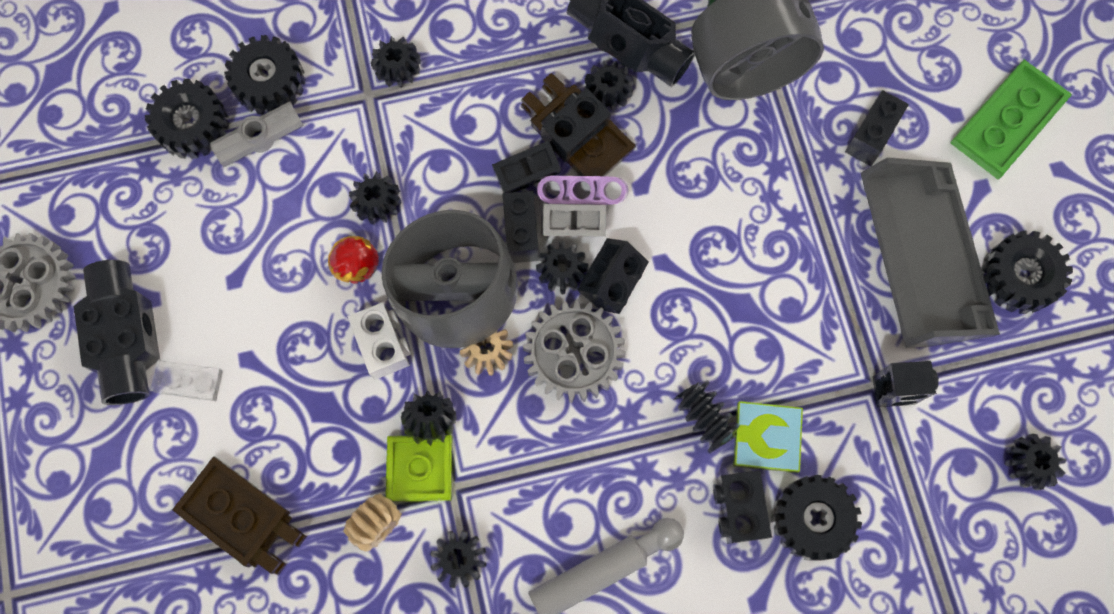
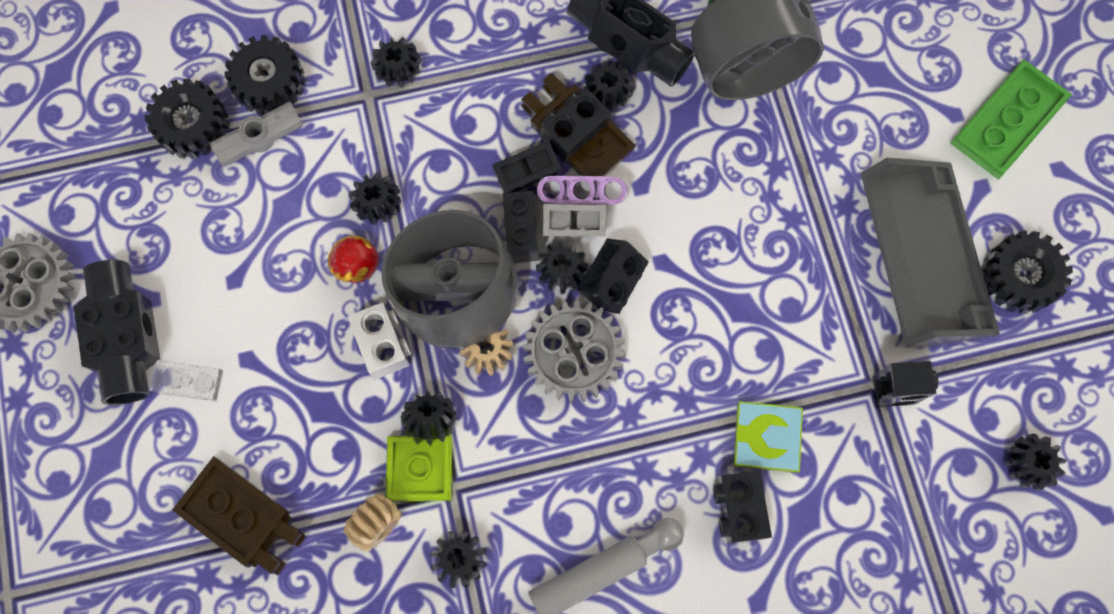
(707, 415): black piece -> none
(794, 517): black bush -> none
(876, 128): black brick -> none

